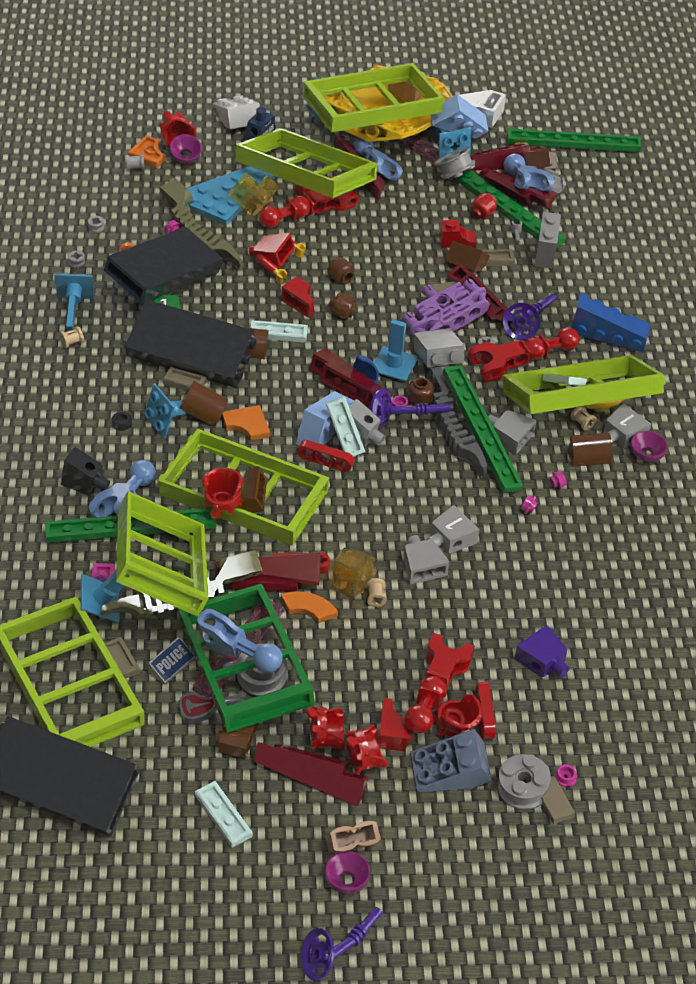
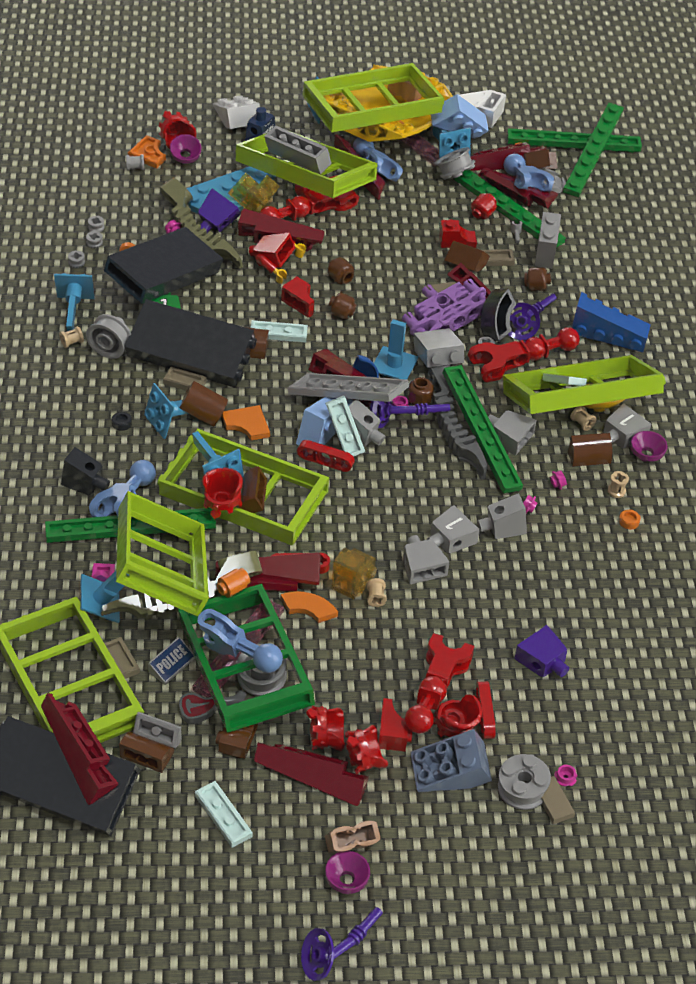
(80, 747): none -> dark red wedge
(94, 243): none -> light grey bush
(108, 336): none -> light grey wheel
(145, 751): none -> reddish brown brick
(157, 730): none -> light grey slope
(217, 212): none -> dark purple torso
(230, 460): none -> dark azure piece
(233, 582): none -> orange brick
(260, 225): none -> dark red wedge
(298, 149): none -> light grey brick
(349, 386): none -> light grey tile
(496, 314): none -> black brick
(505, 518): none -> light grey torso
(537, 279): none -> reddish brown head
(593, 150): none -> green plate
(618, 484): none -> tan bush
(629, 519): none -> orange tile

